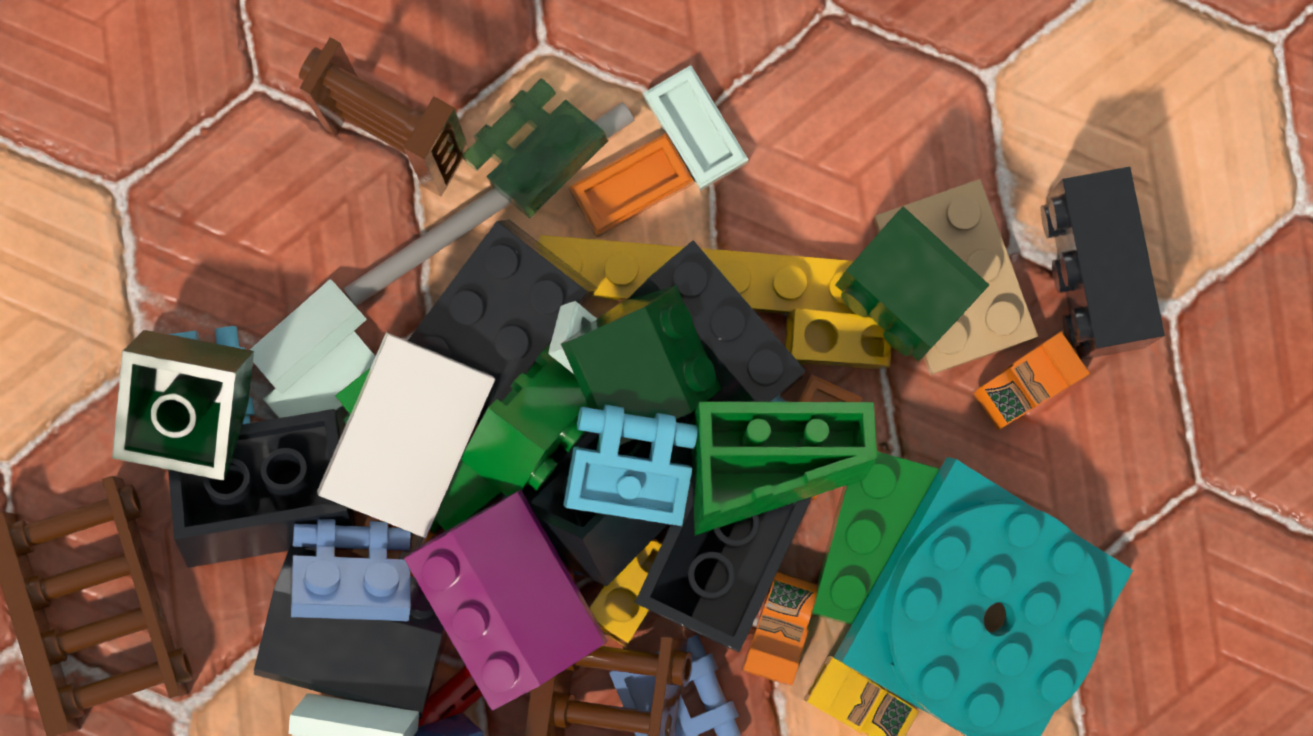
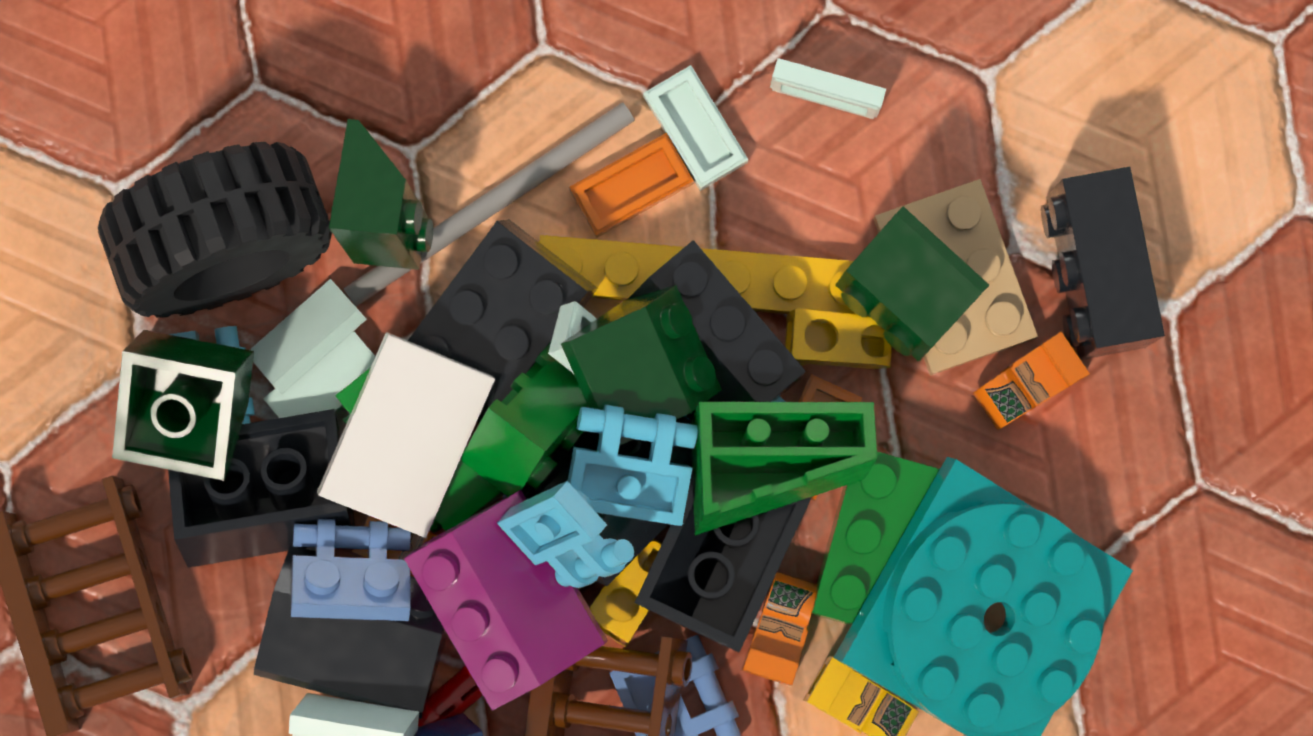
(214, 229): none -> black tyre
(375, 207): none -> dark green slope
(427, 136): reddish brown fence -> none
(545, 157): clear green plate -> none
(565, 532): none -> medium azure plate
(827, 89): none -> light aqua tile

